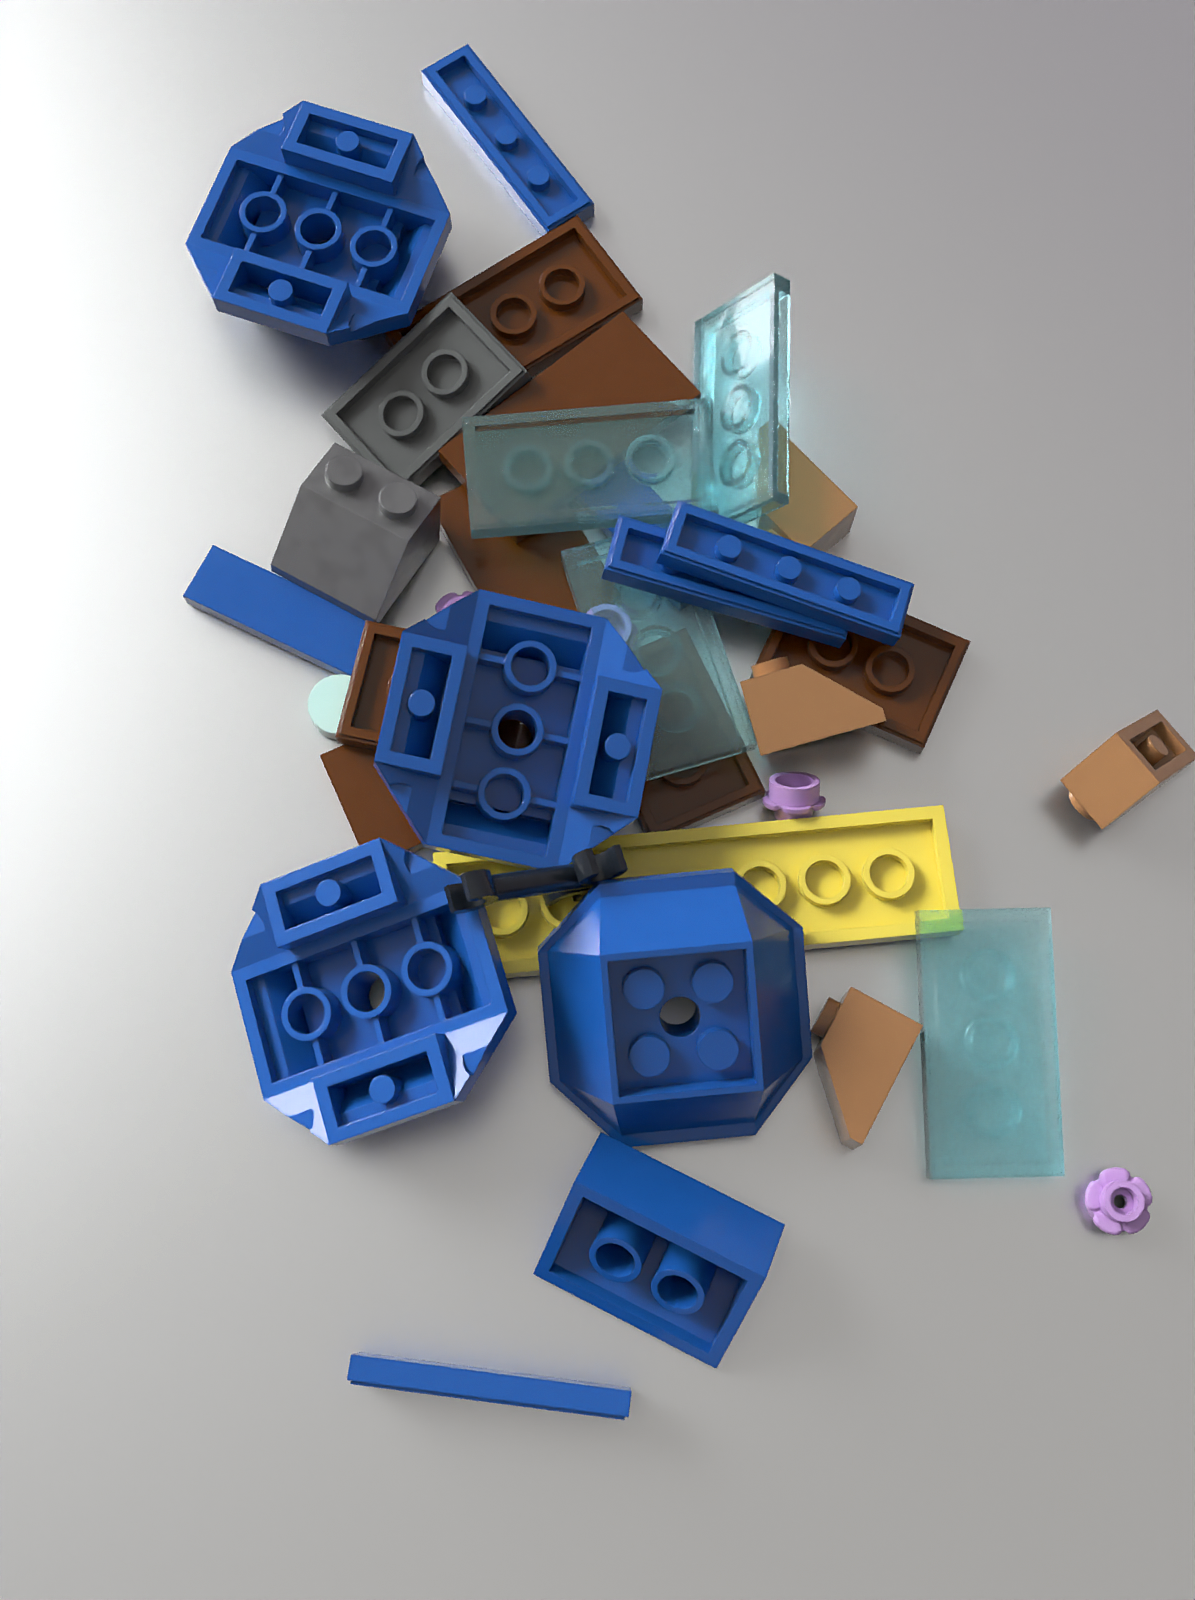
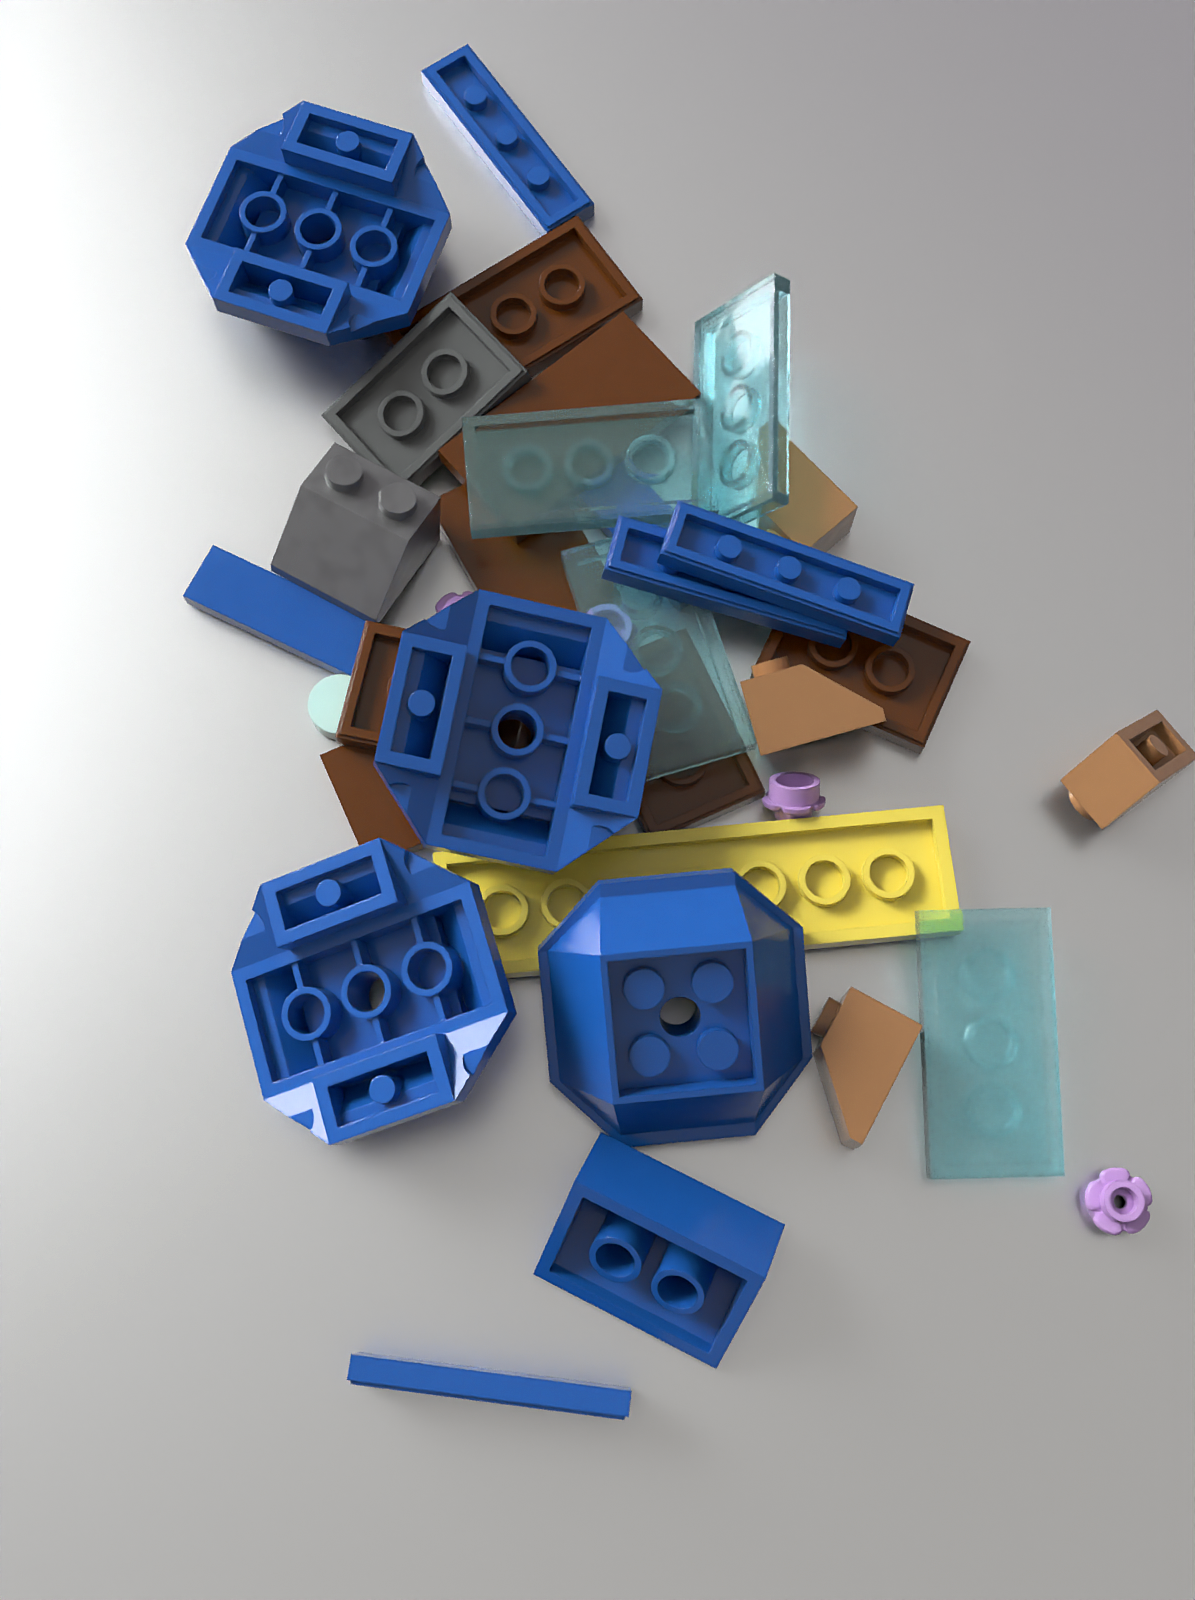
(555, 883): black bar -> none

